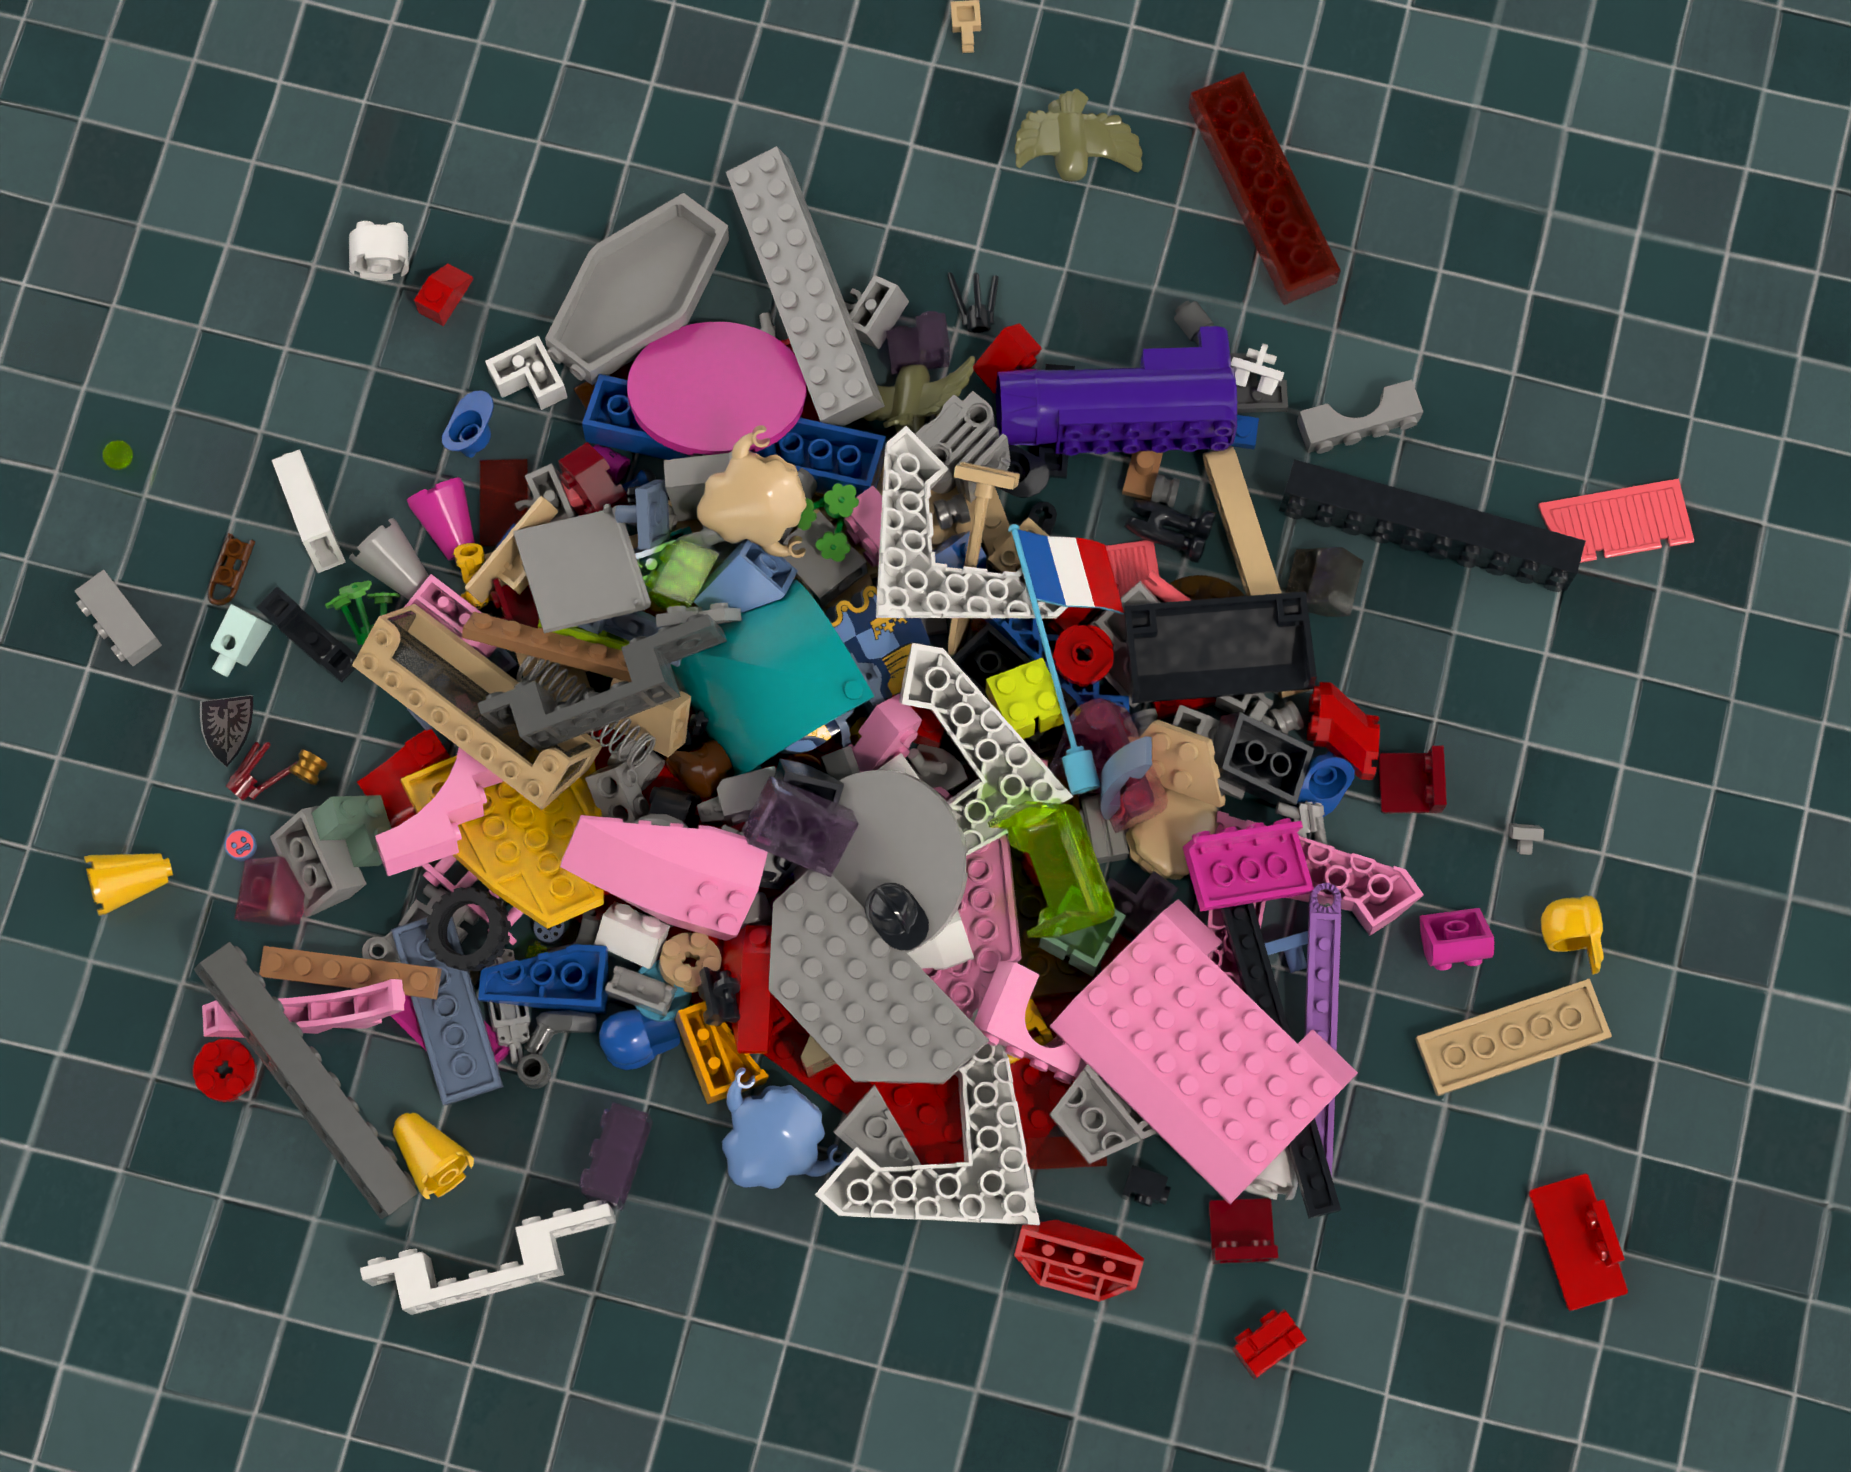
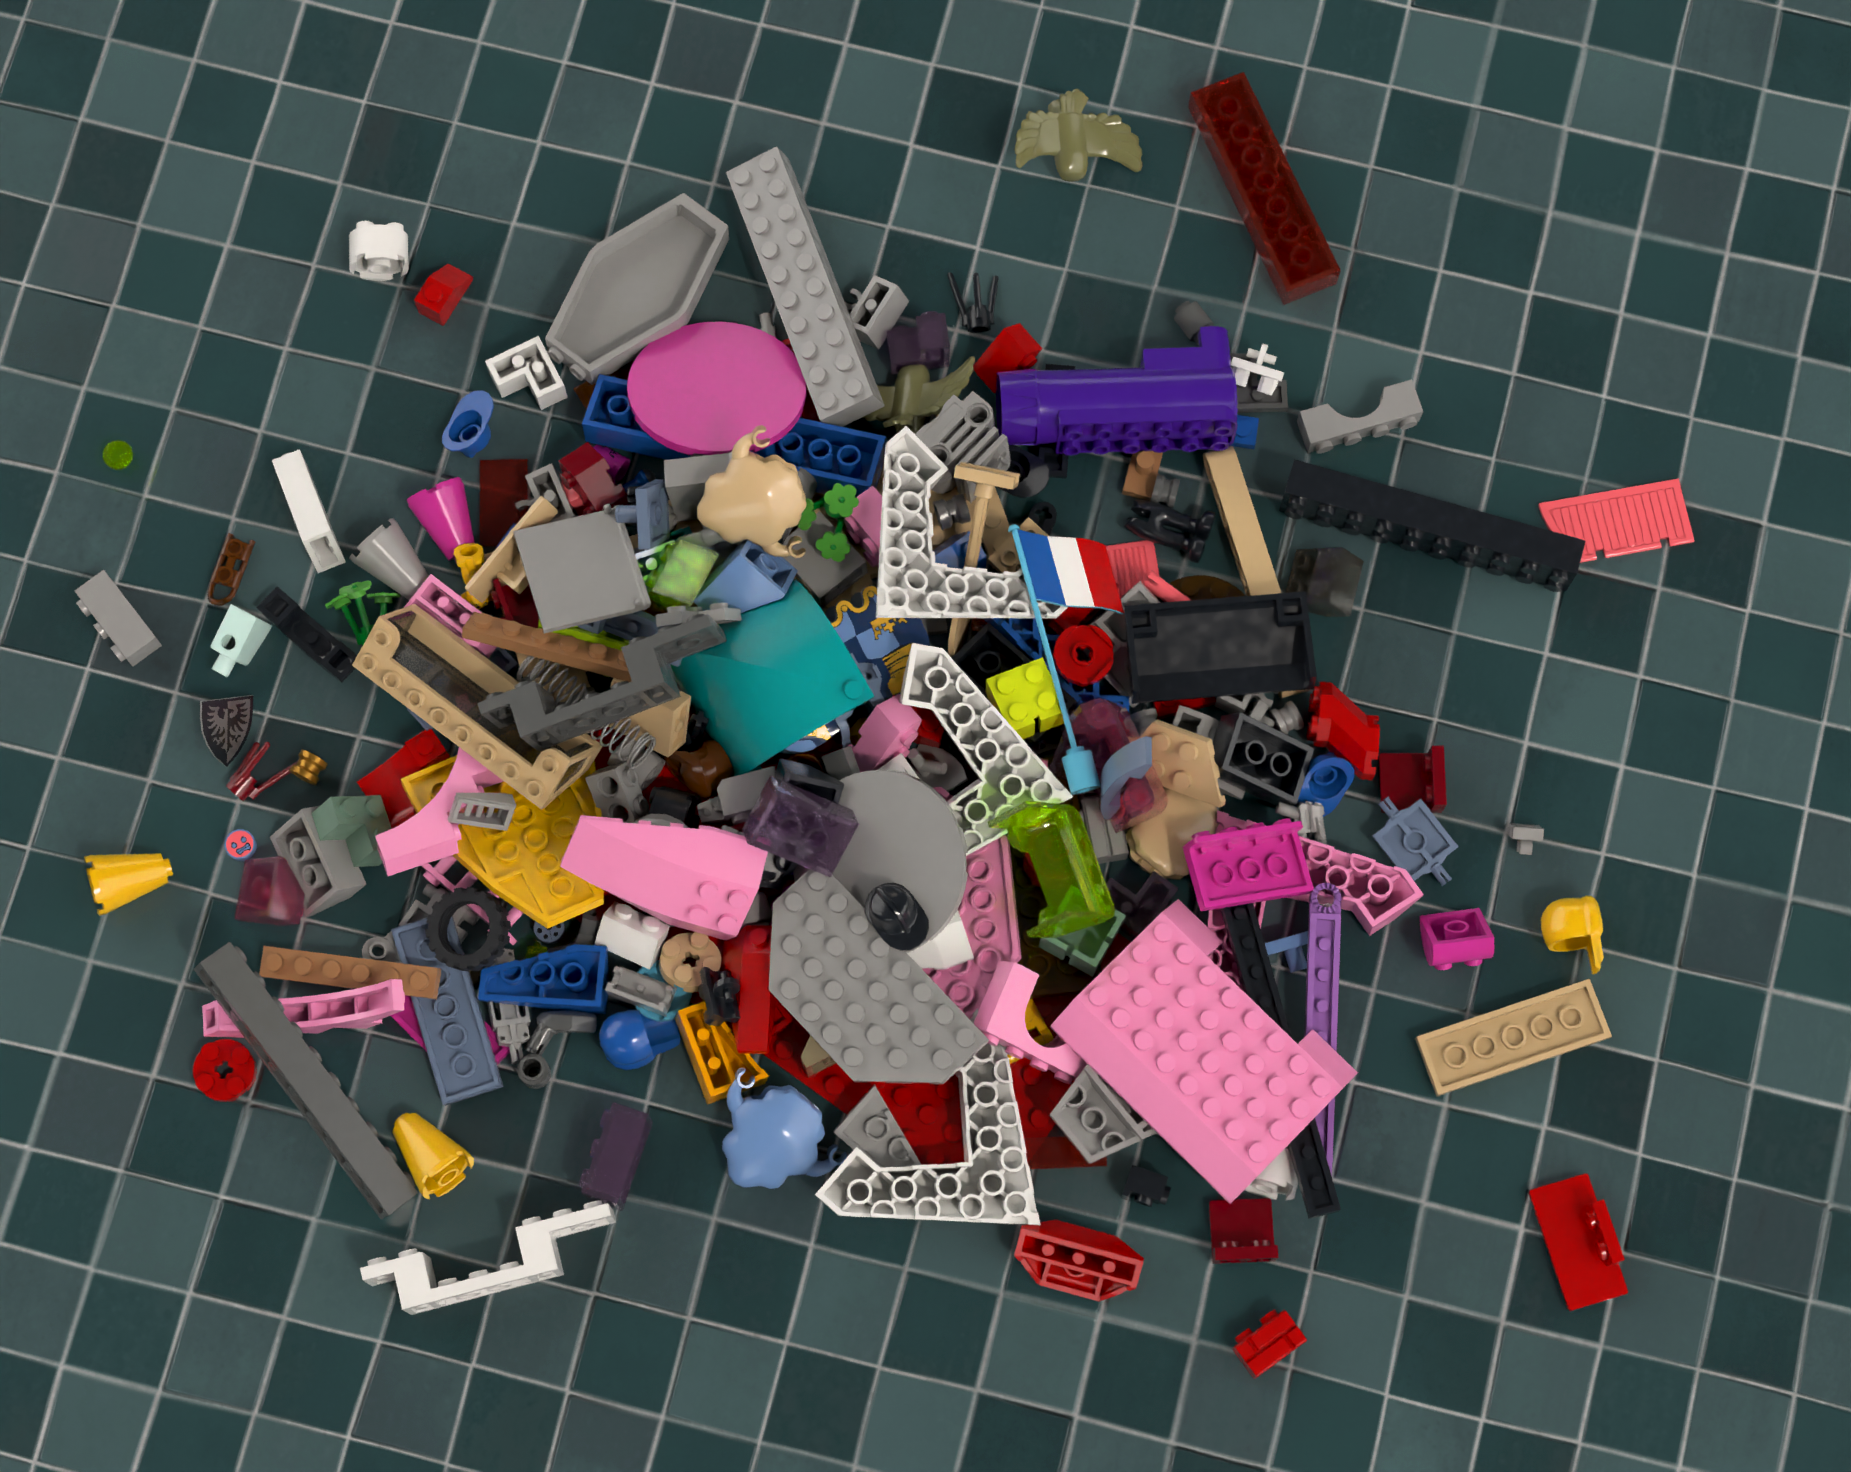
(499, 820): none -> light grey slope
(966, 19): tan plate -> none
(1415, 840): none -> sand blue plate

